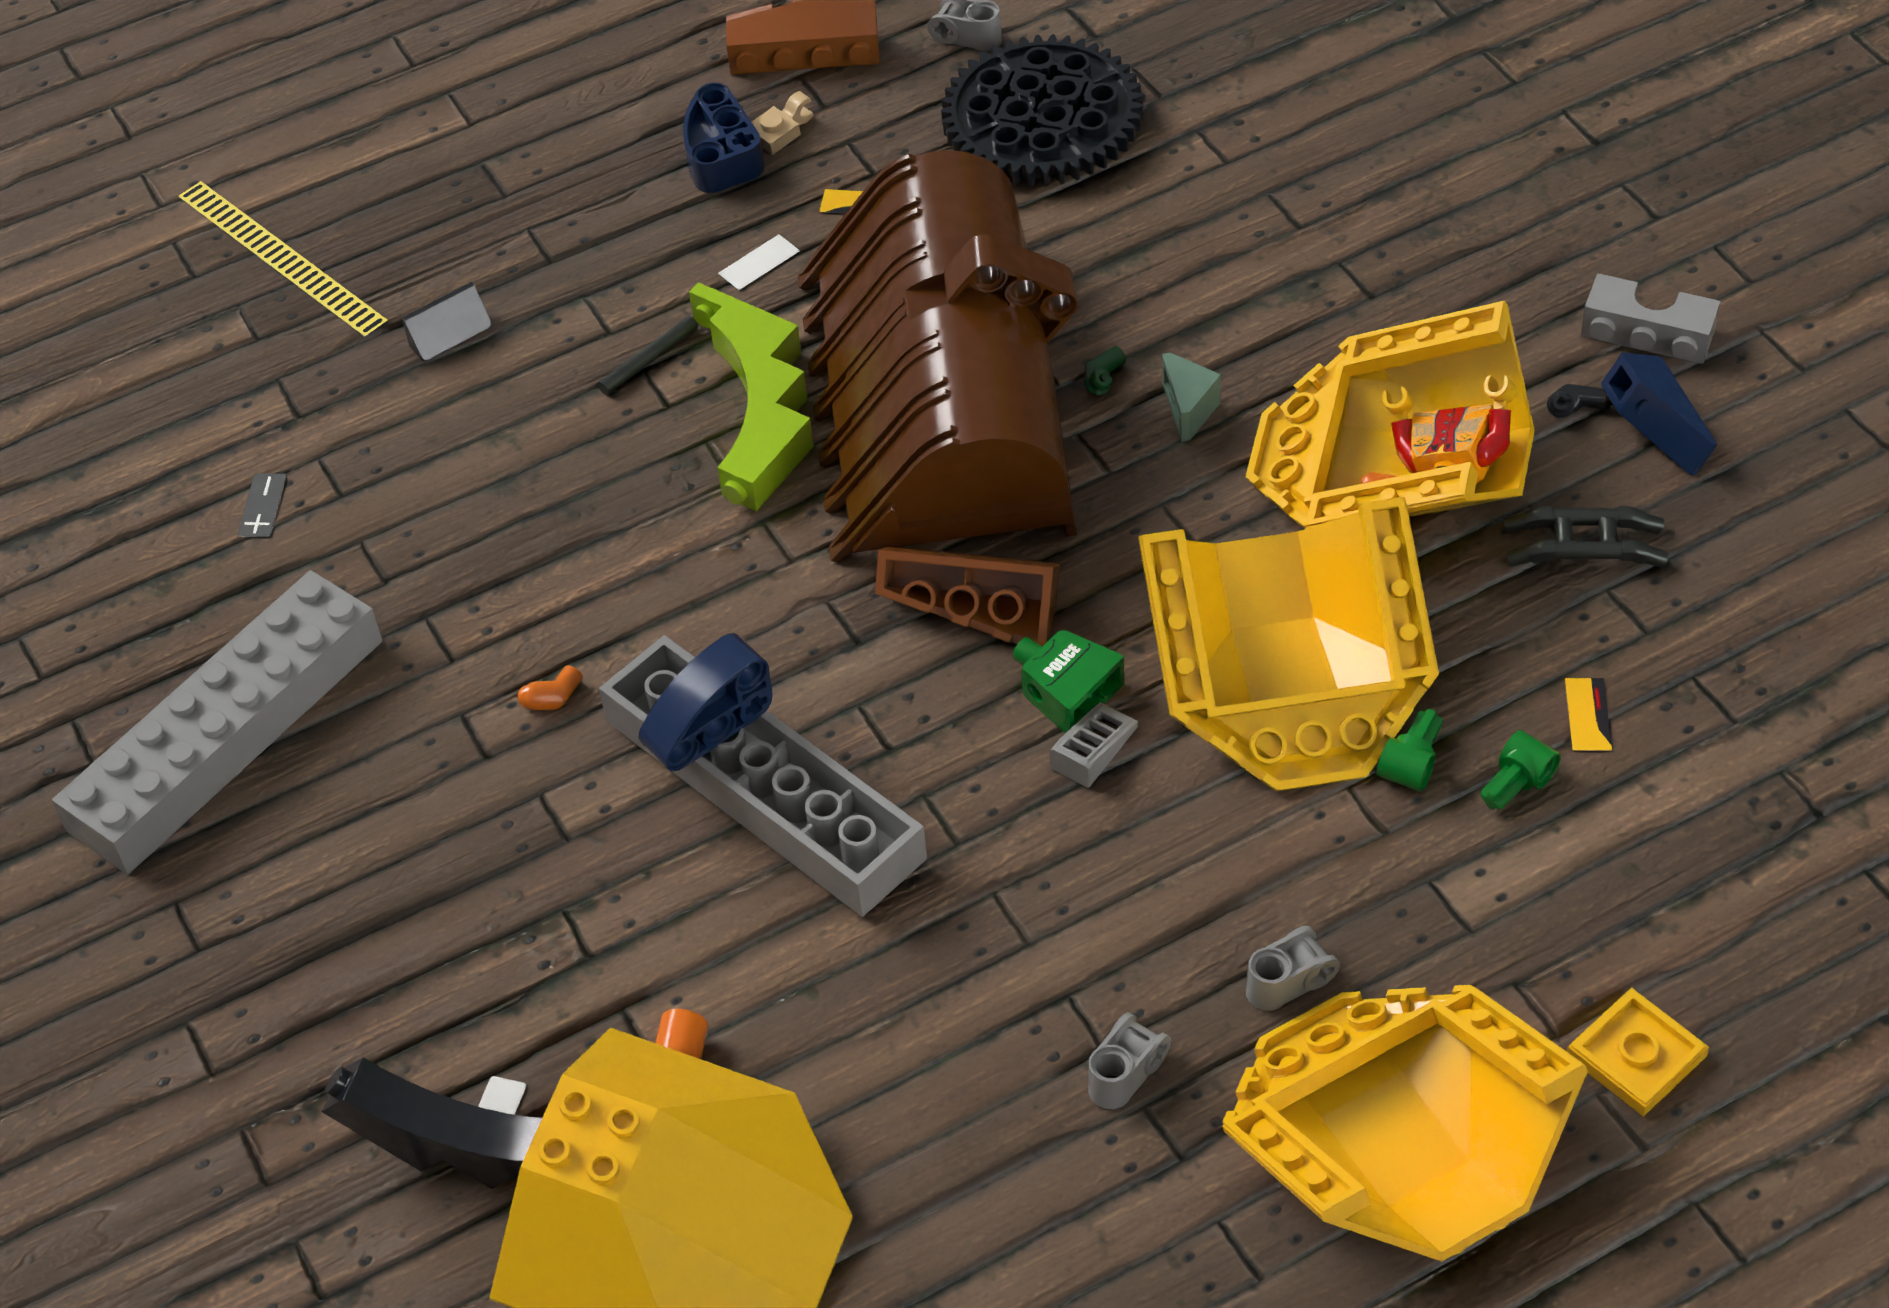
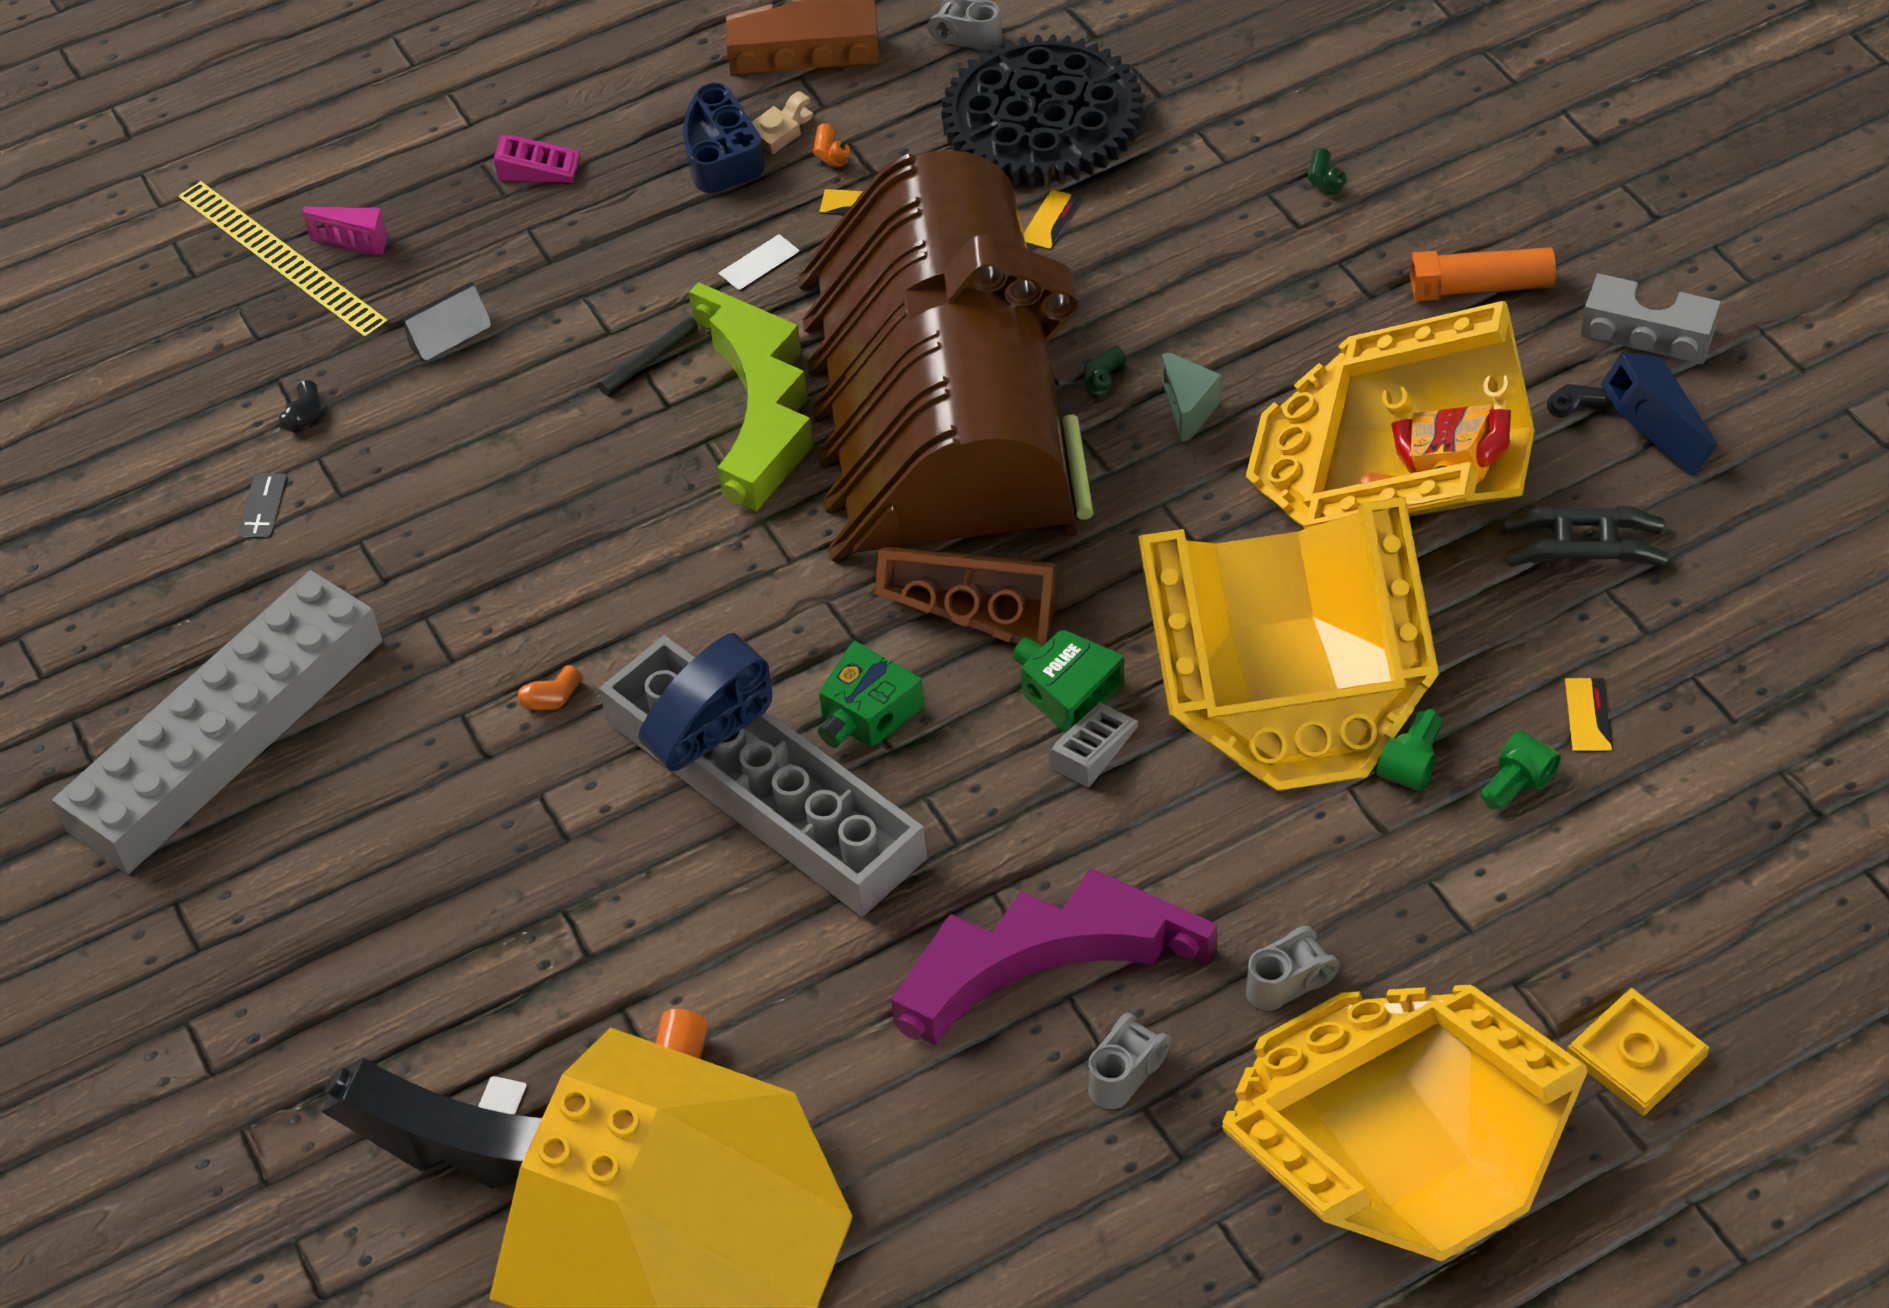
(304, 409): none -> black arm
(357, 228): none -> dark pink slope
(522, 161): none -> dark pink slope
(827, 149): none -> orange arm
(867, 697): none -> green torso
(1051, 218): none -> yellow sticker
(1077, 467): none -> yellowish green bar
(1097, 924): none -> magenta arch
(1322, 176): none -> dark green arm
(1481, 272): none -> orange piece

